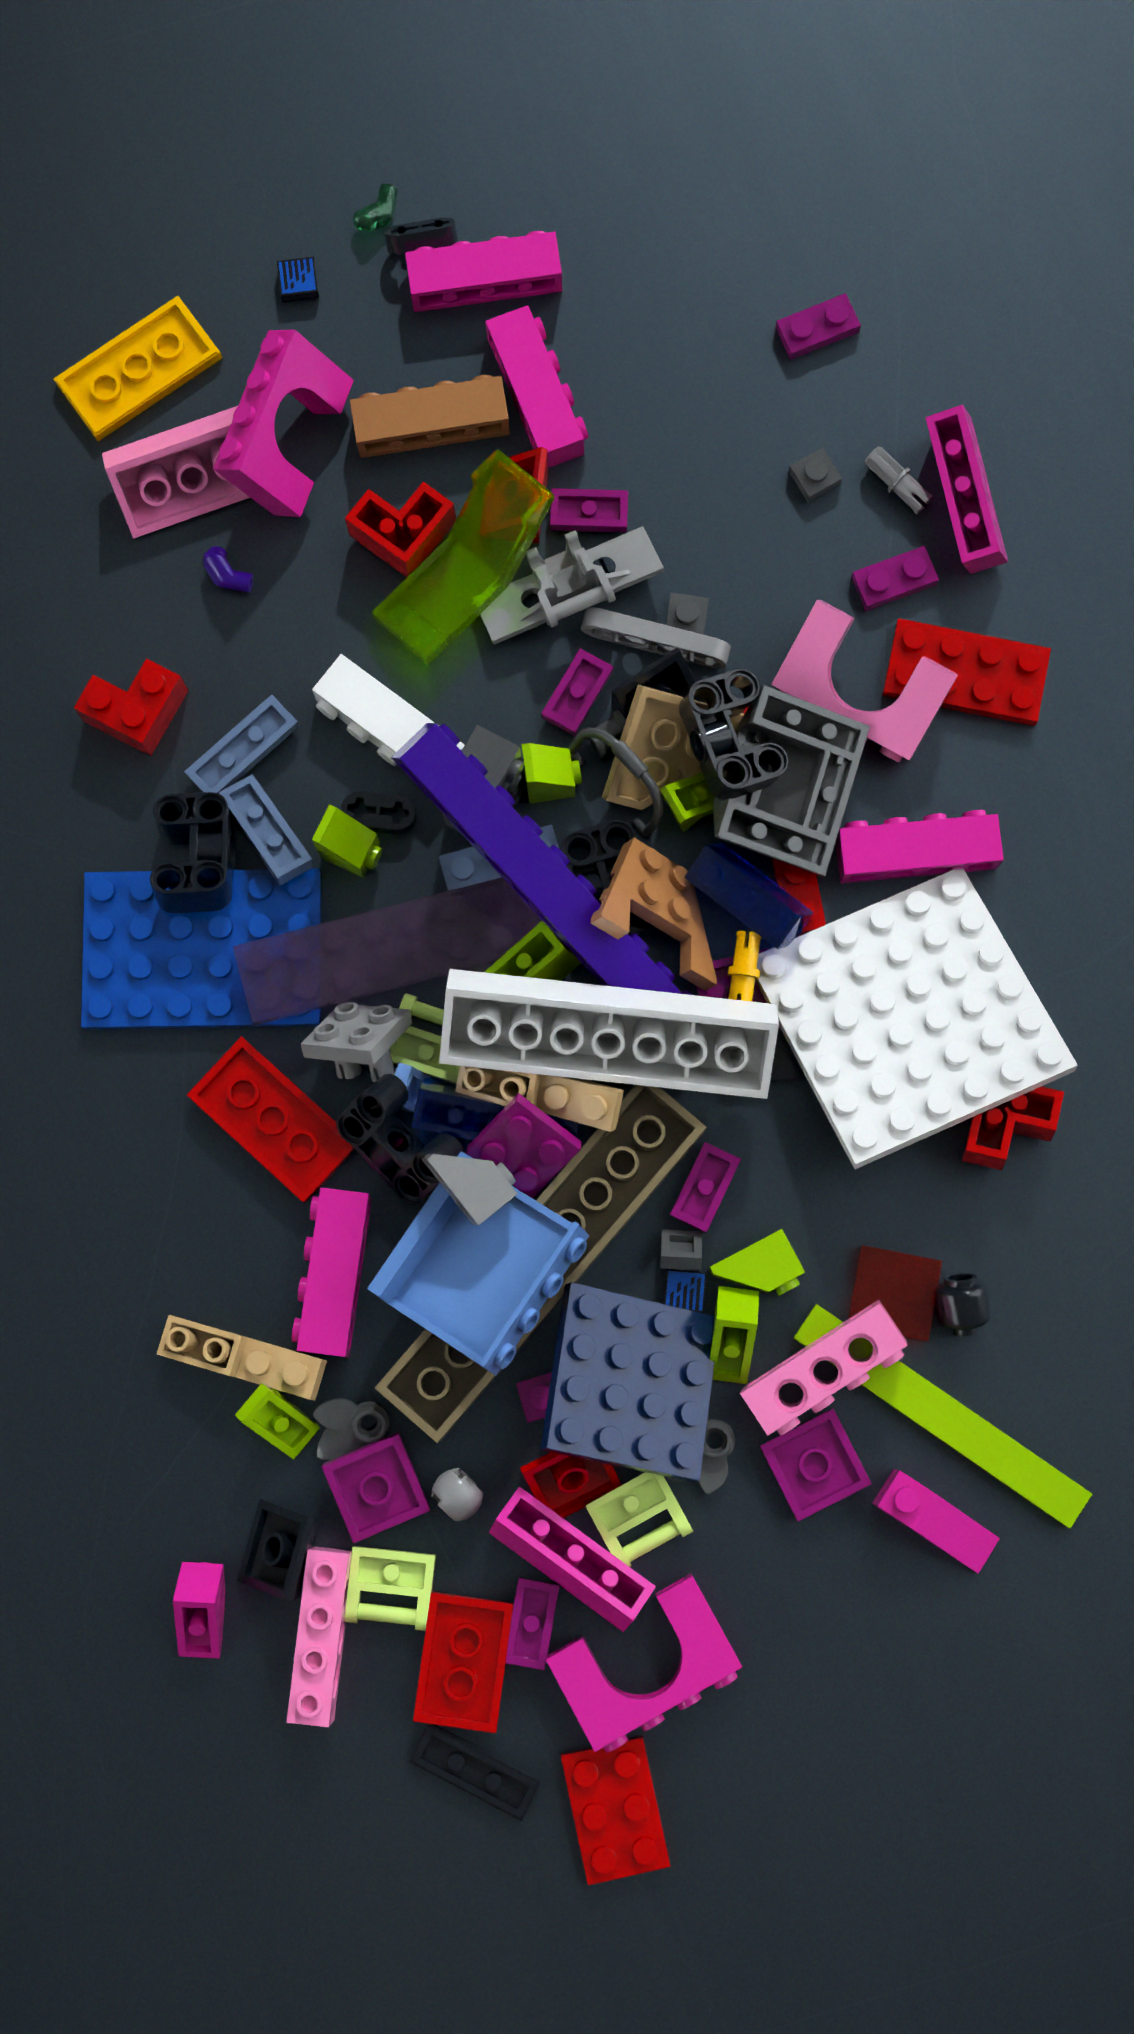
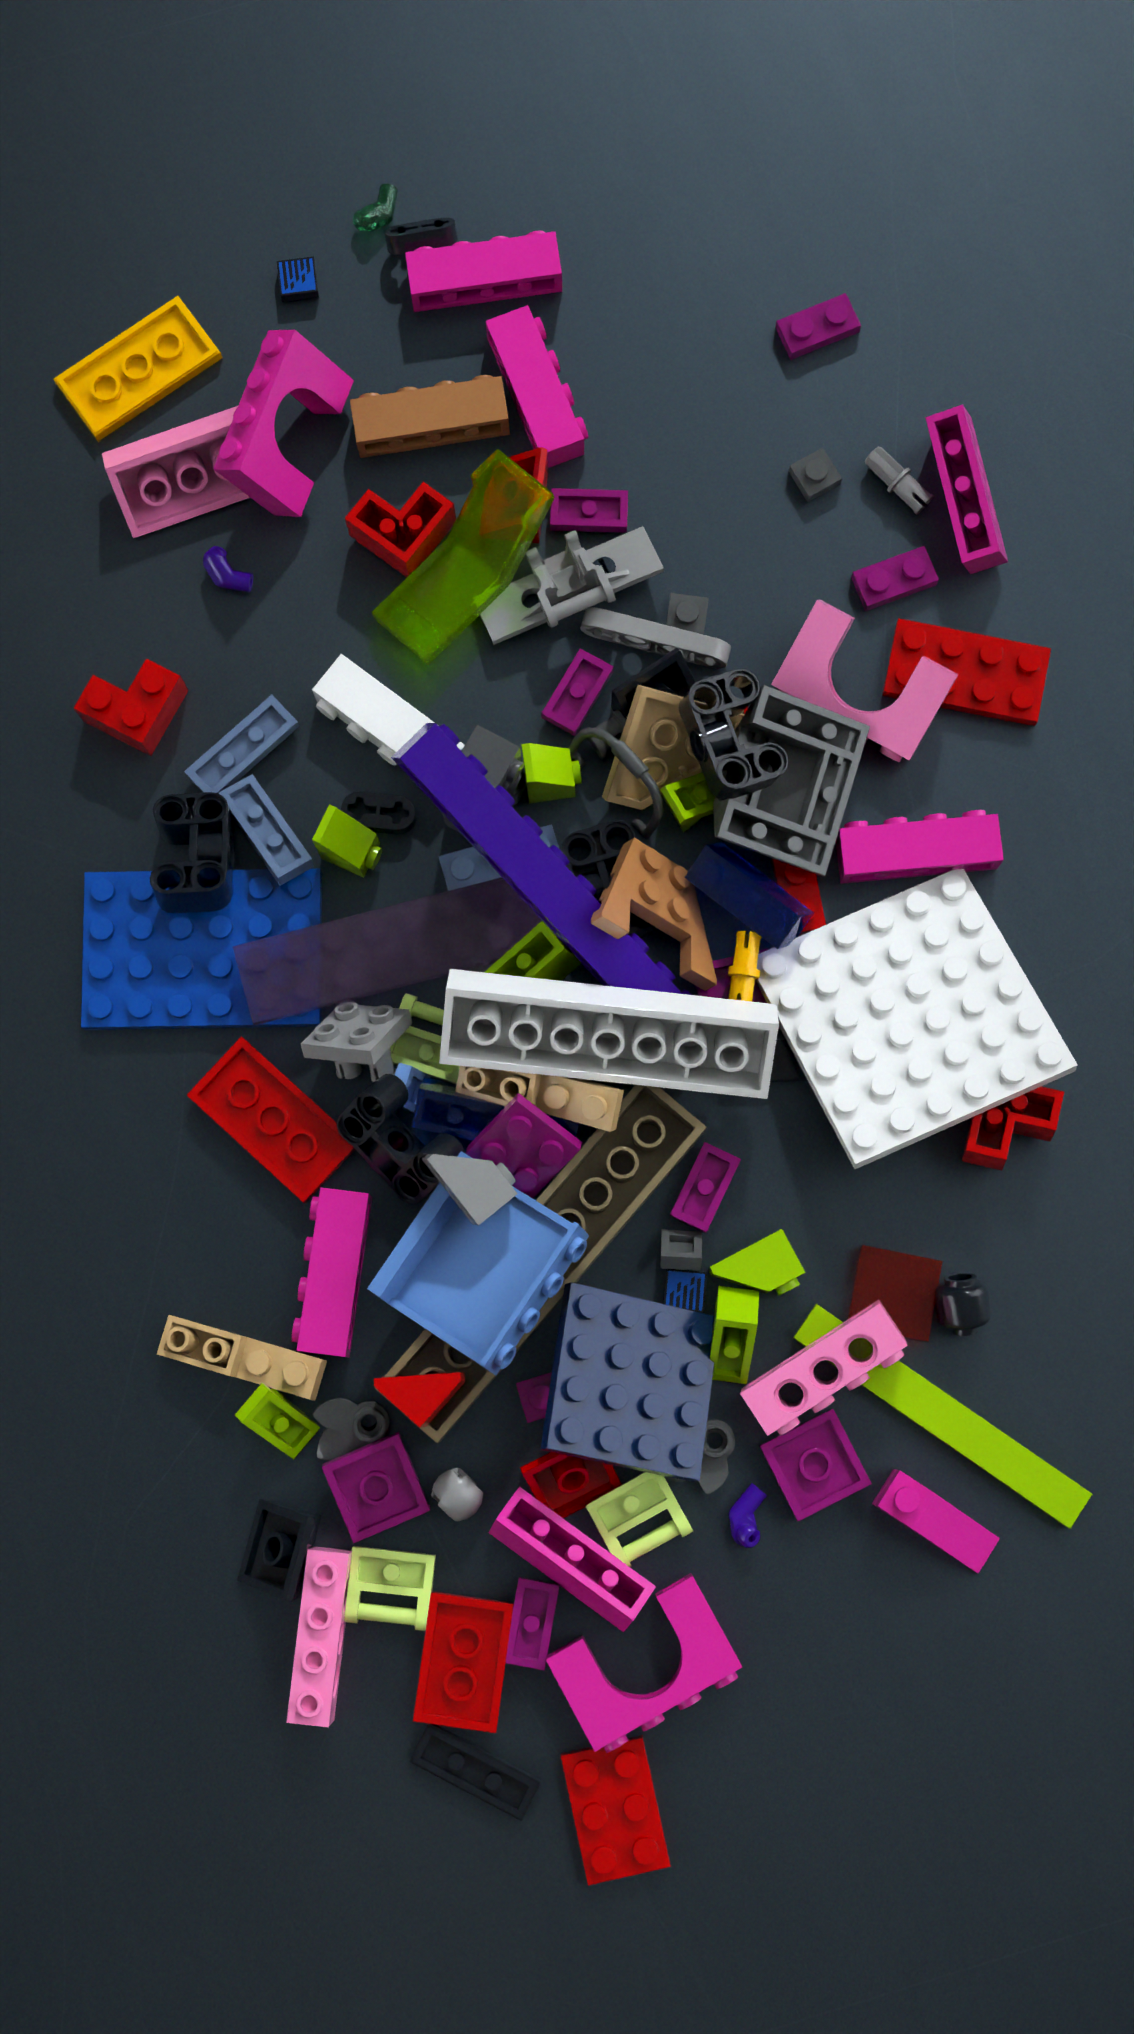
(199, 1609): dark pink slope -> none
(420, 1395): none -> red slope
(742, 1517): none -> dark purple arm

